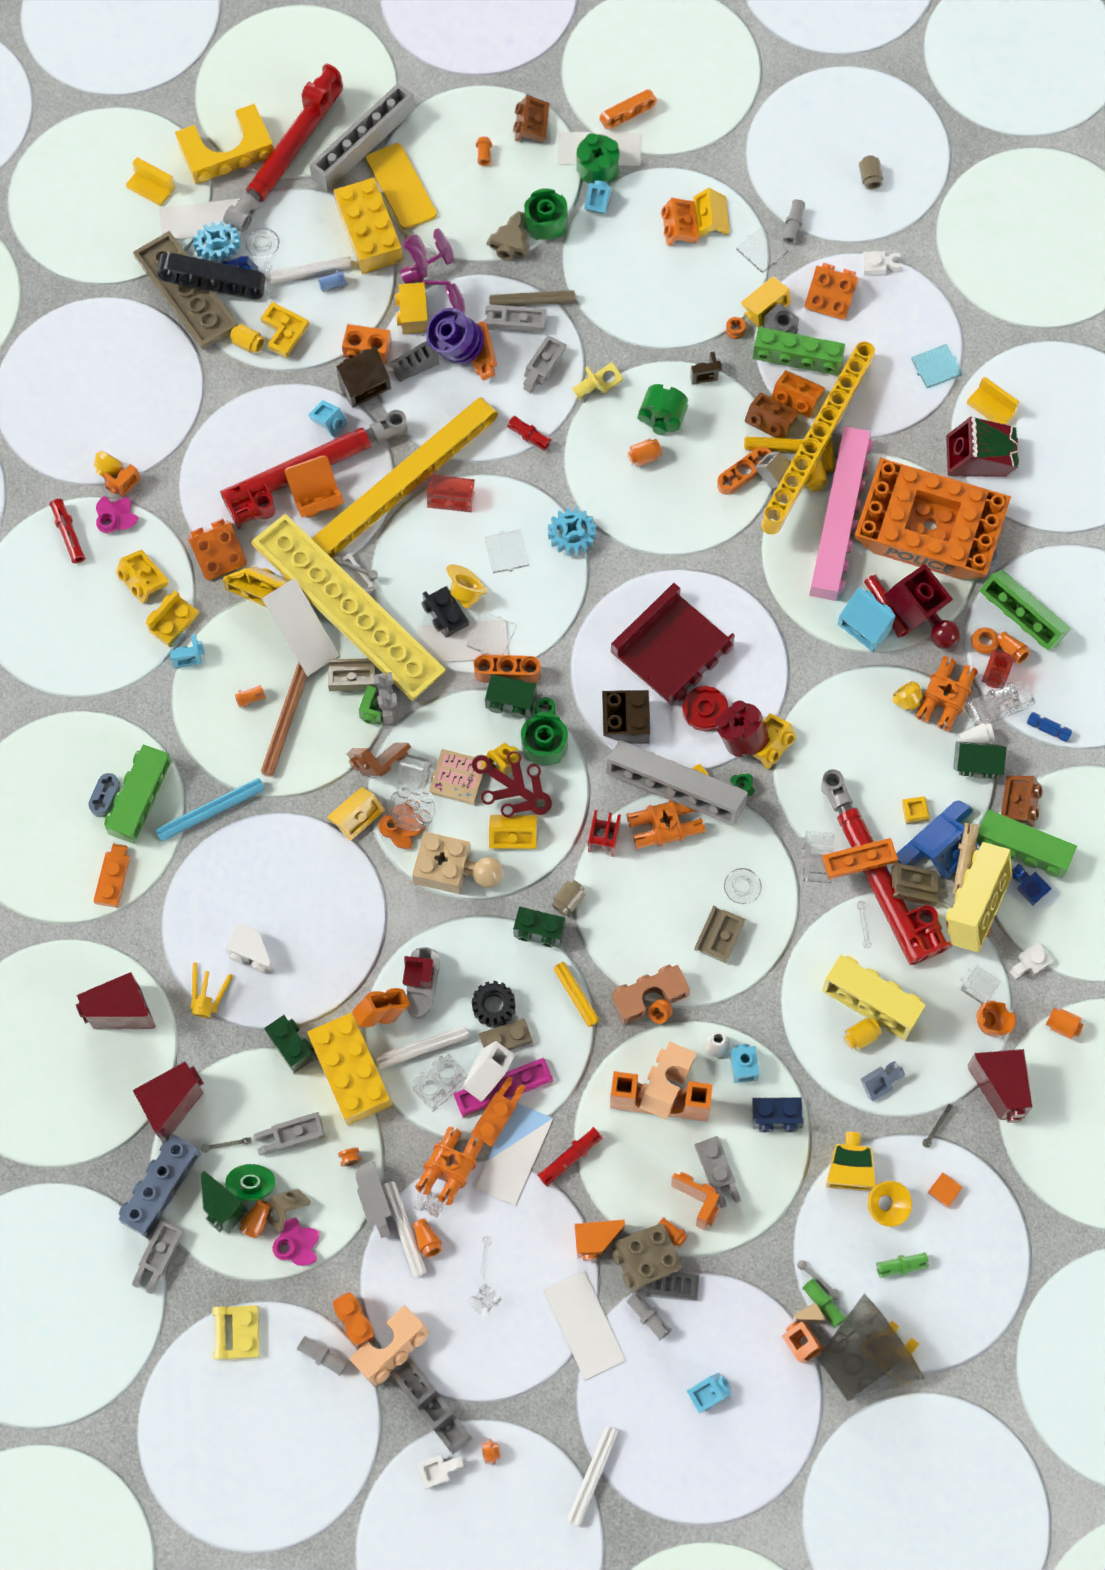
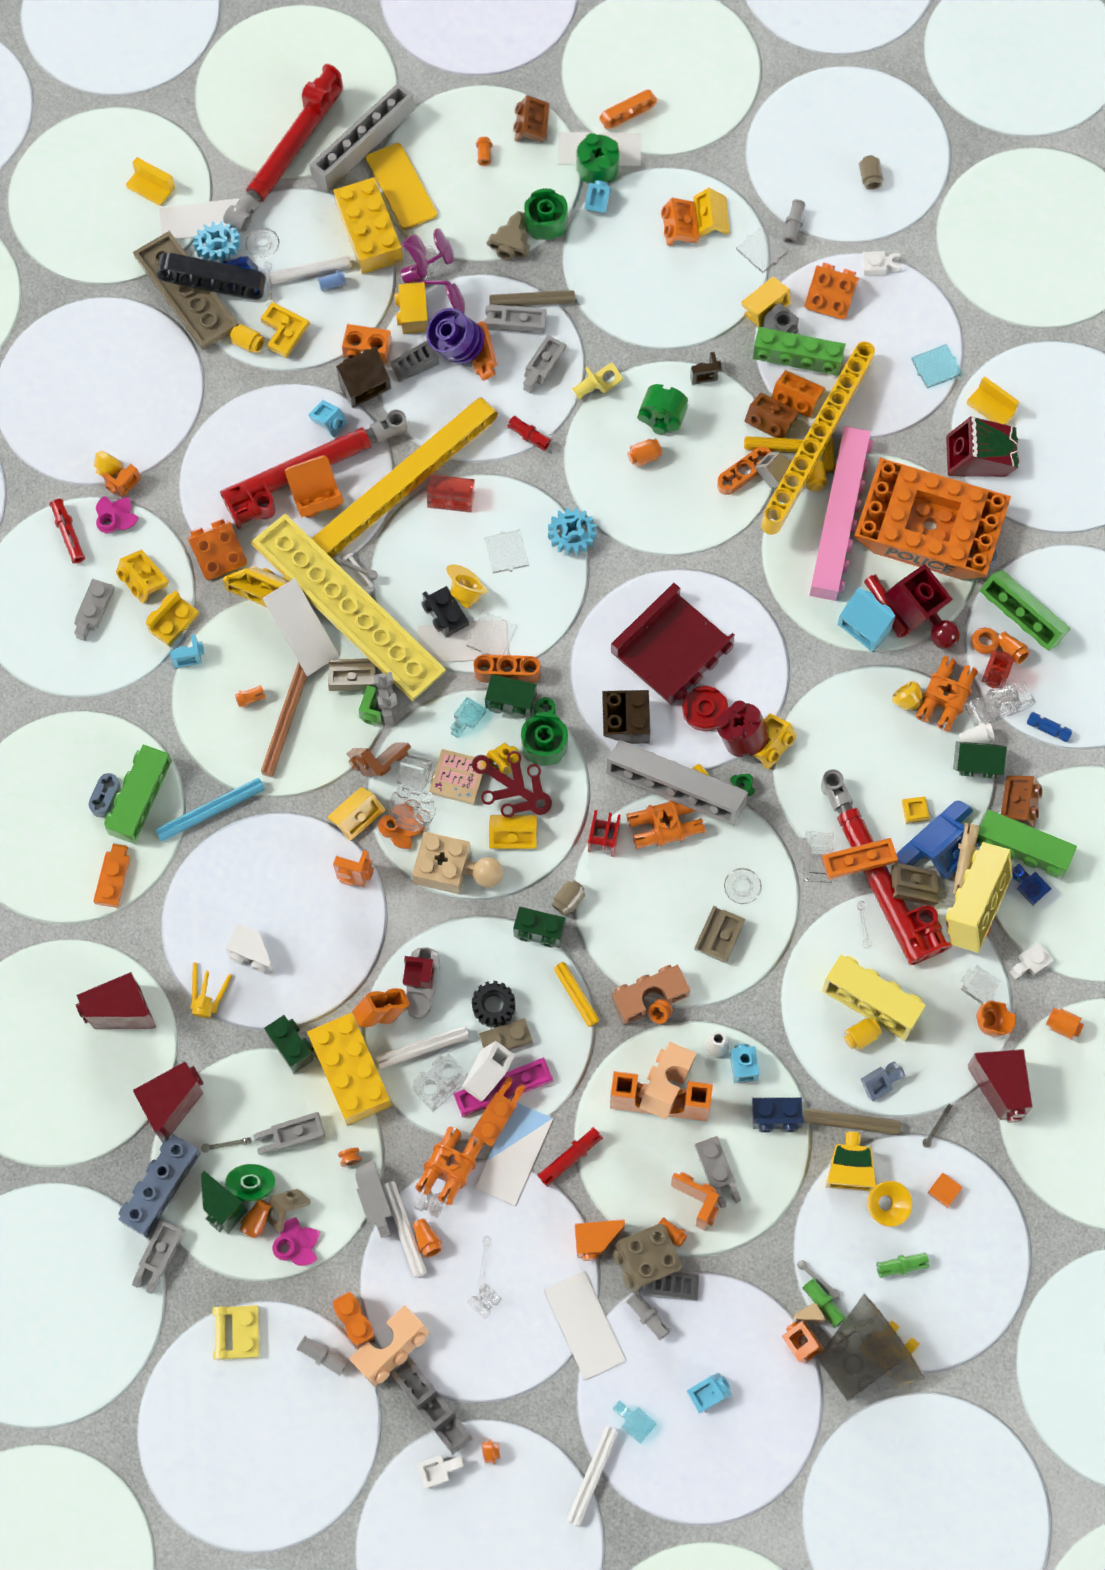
(92, 608): none -> light grey hinge
(209, 164): yellow arch -> none
(354, 872): none -> orange bracket
(467, 715): none -> clear light blue plate
(636, 1423): none -> clear light blue plate
(735, 334): orange bush -> none
(852, 1121): none -> dark tan axle

